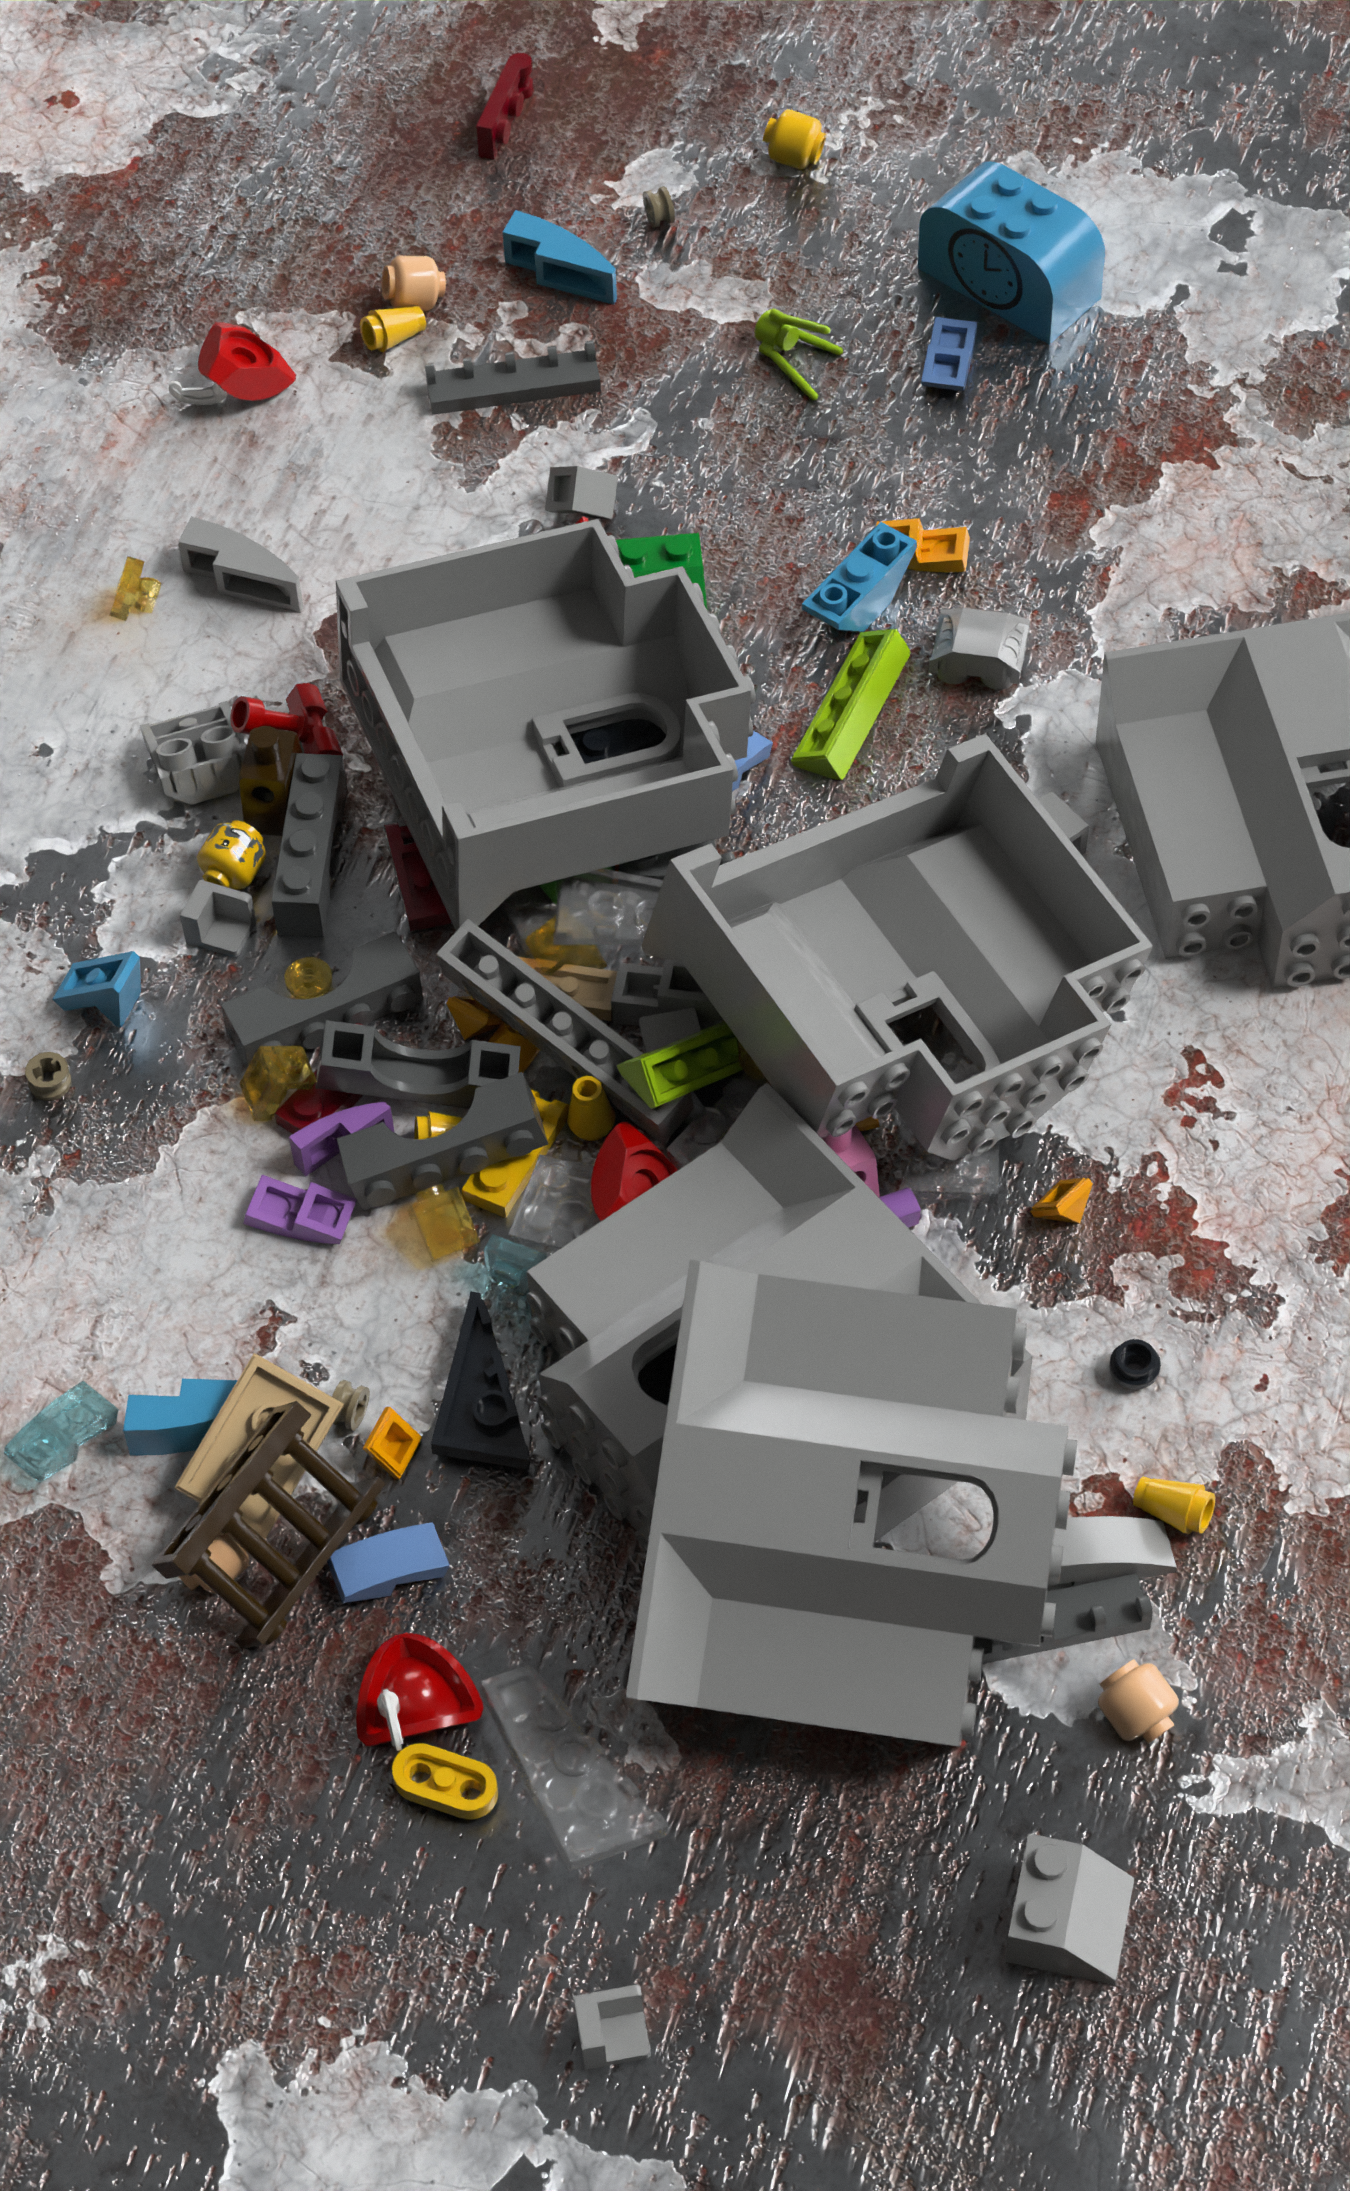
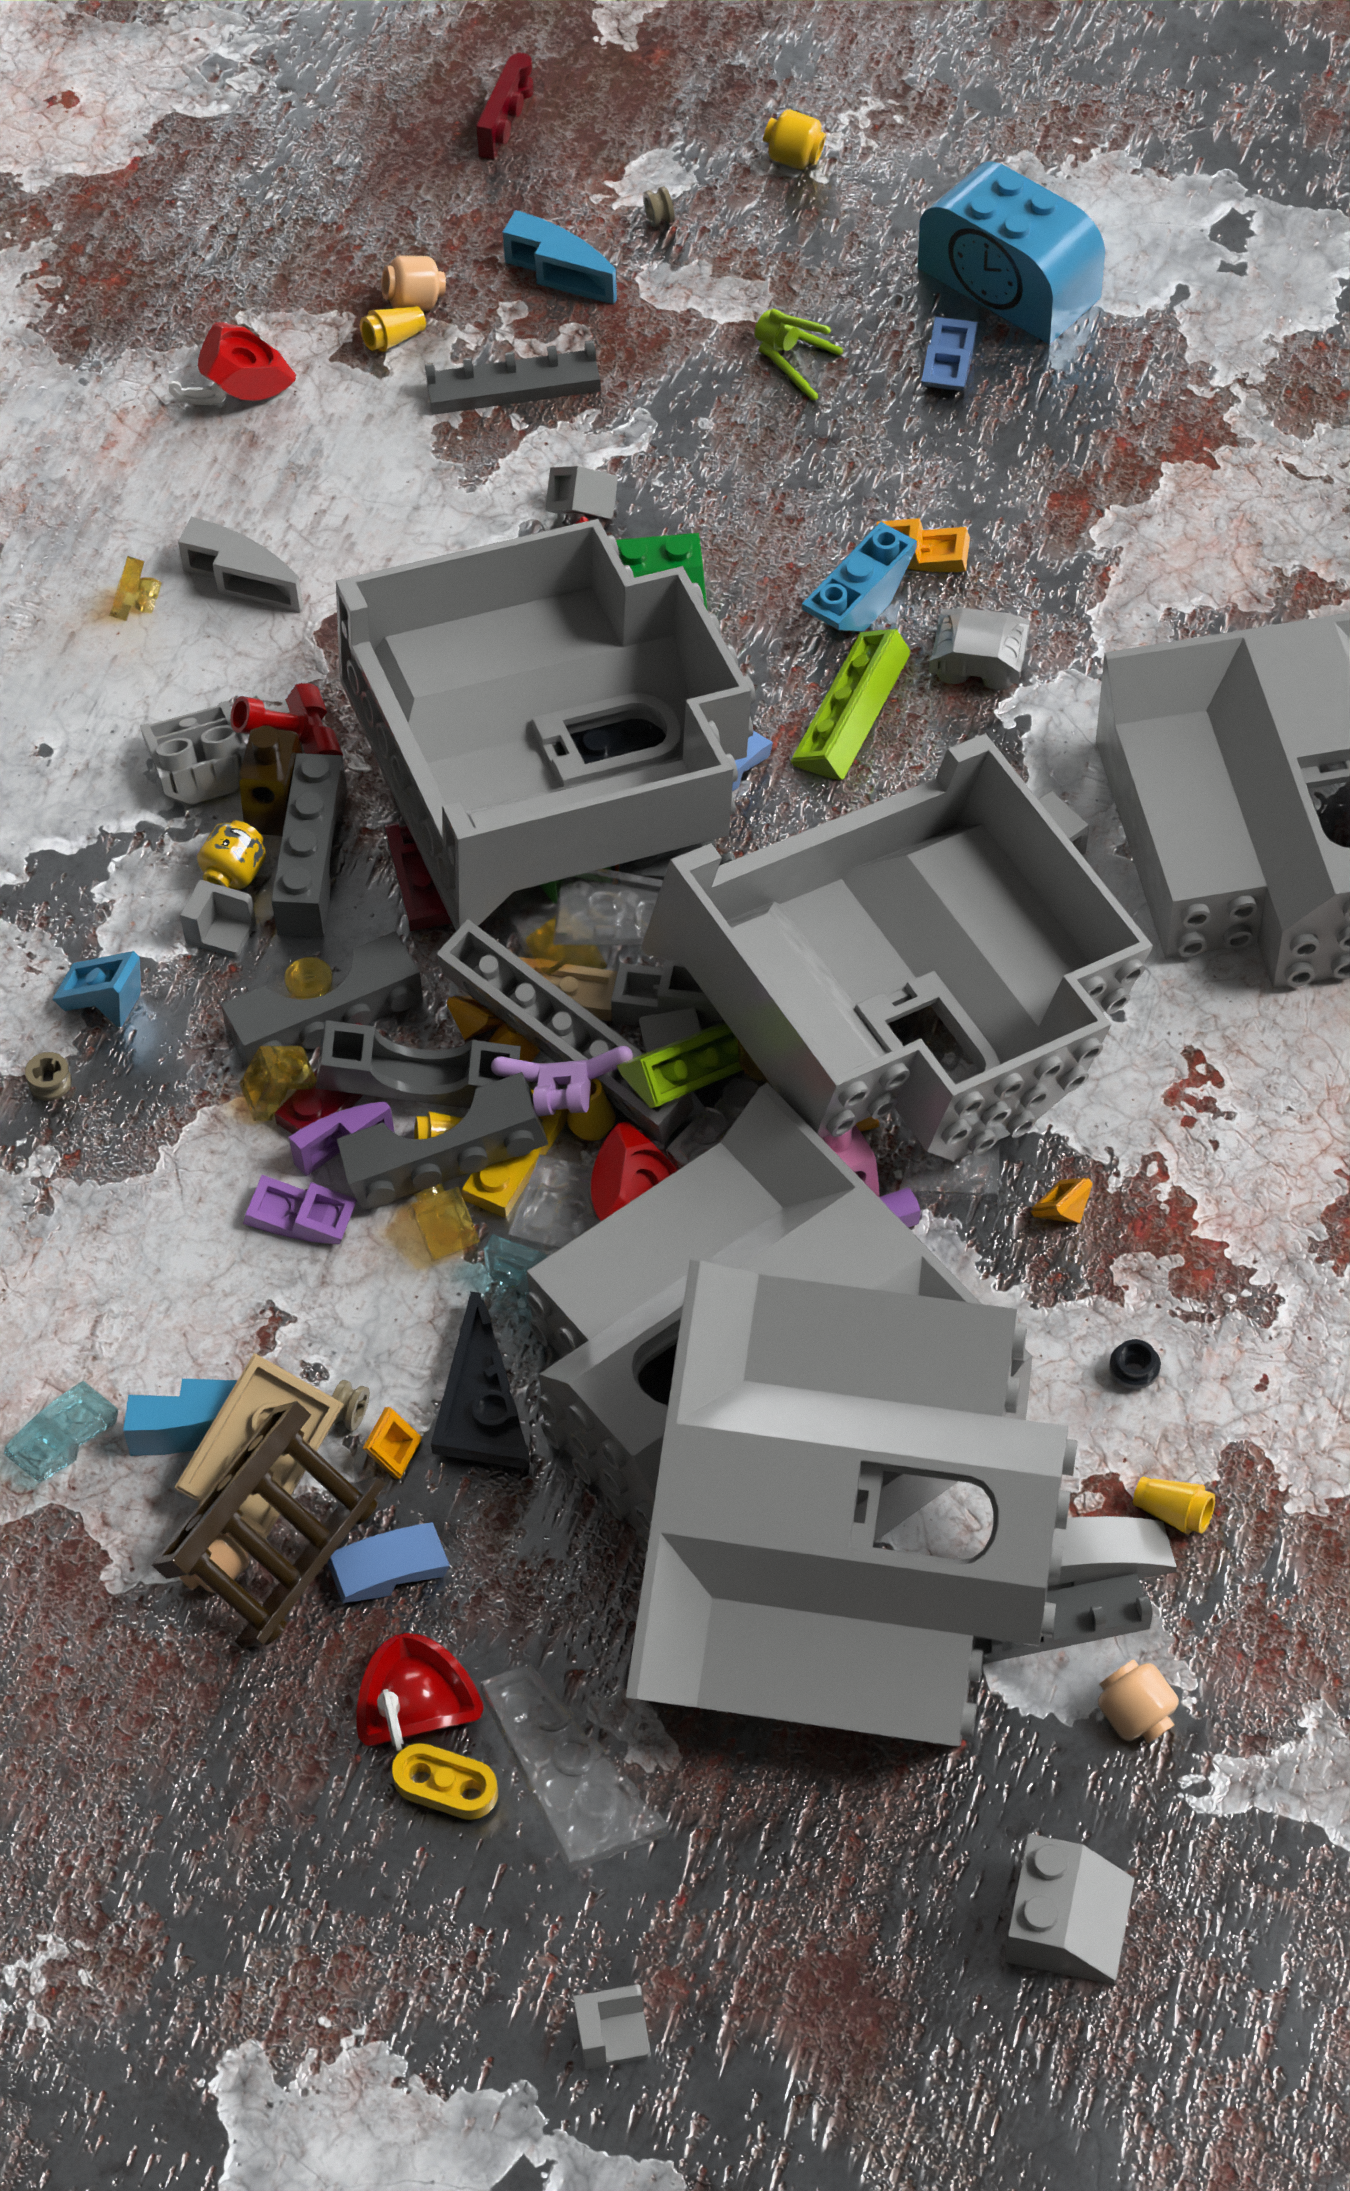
(550, 1075): none -> lavender piece

